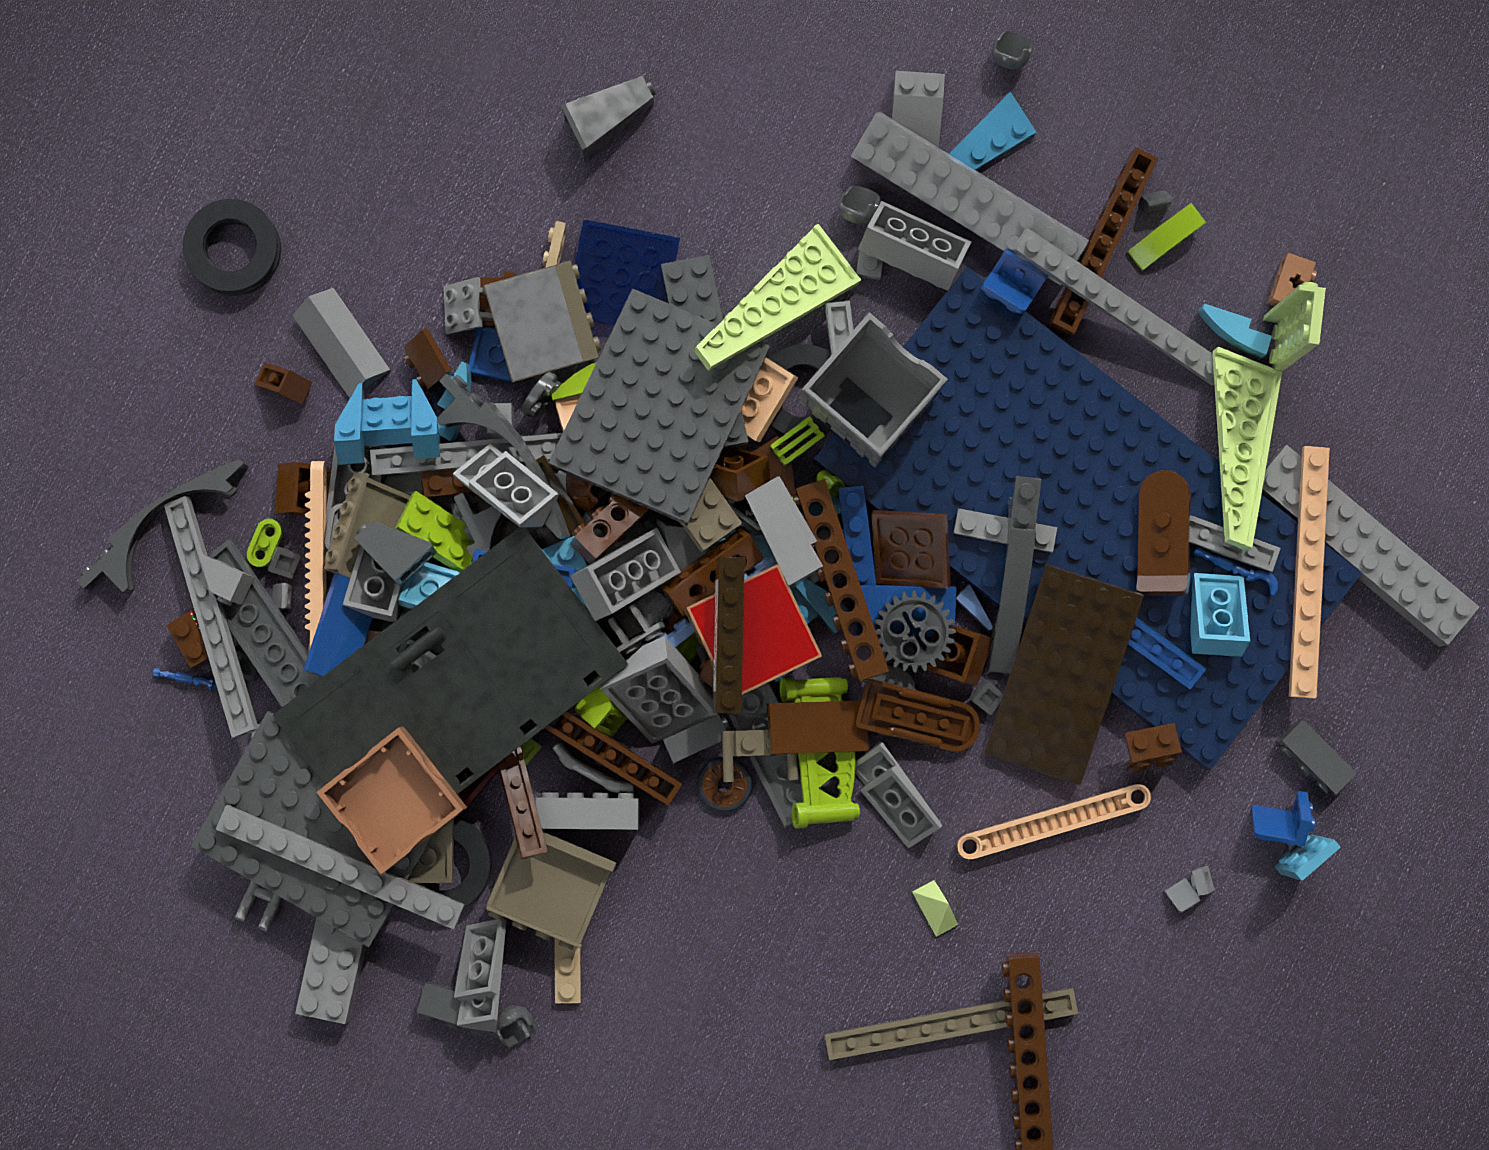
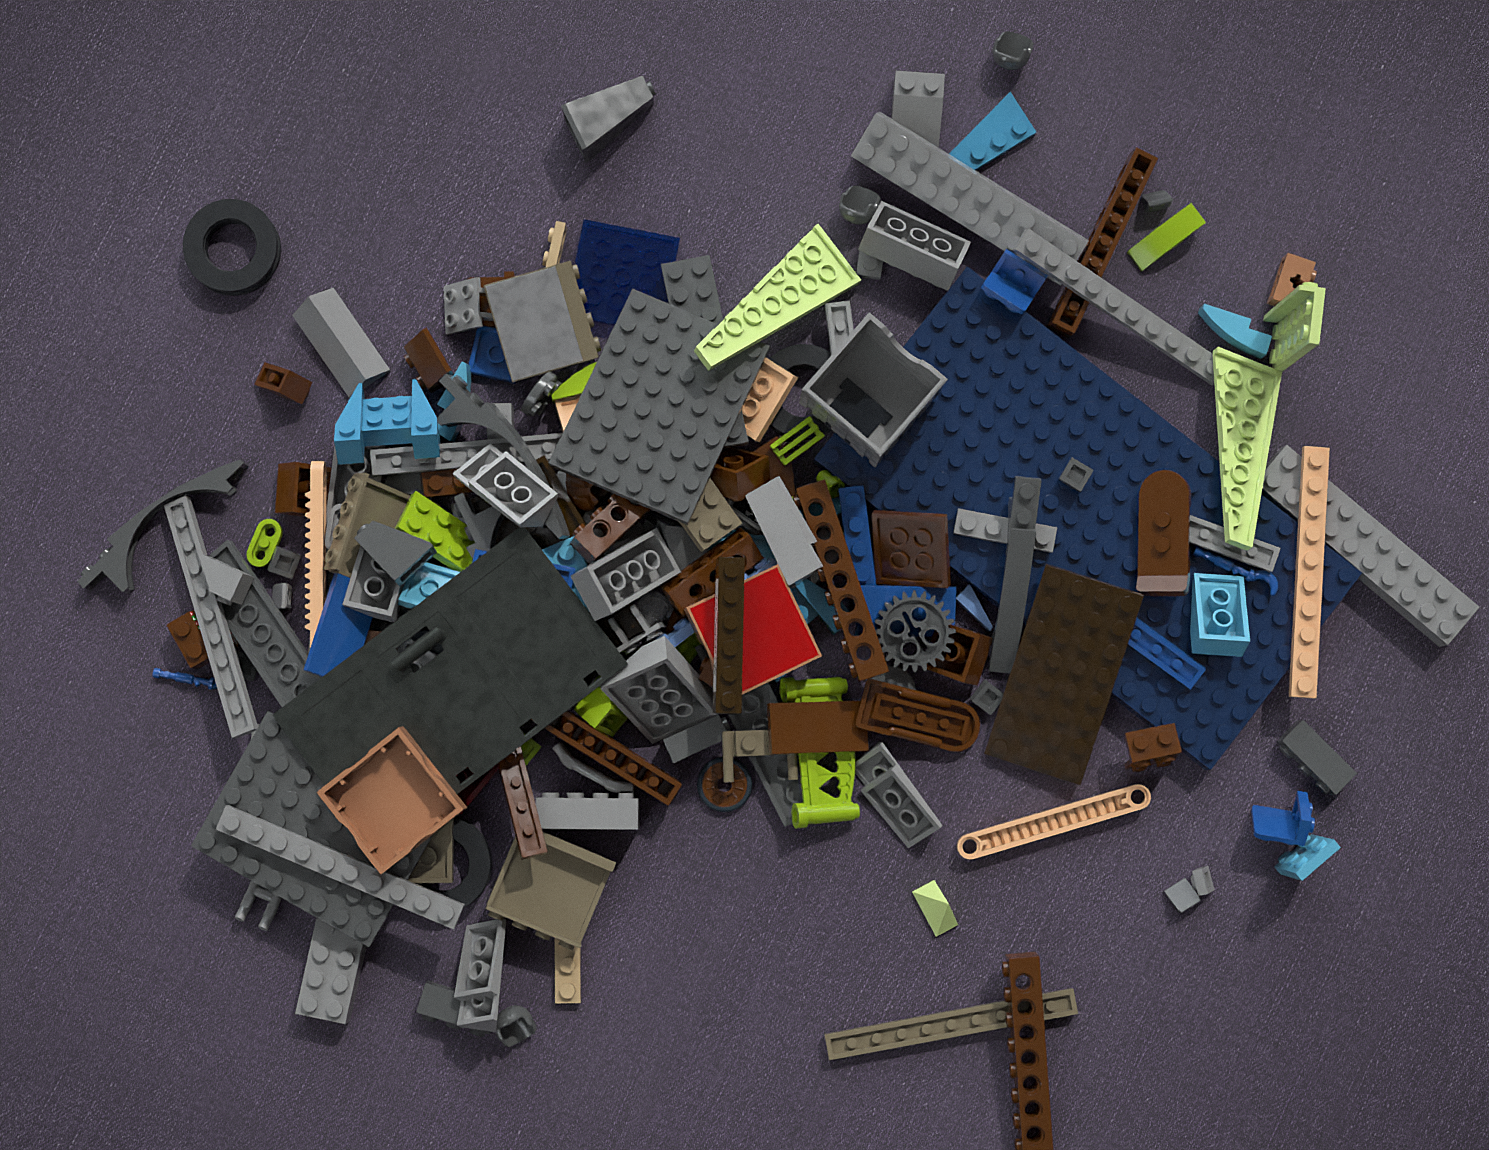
(1075, 474): none -> dark grey plate

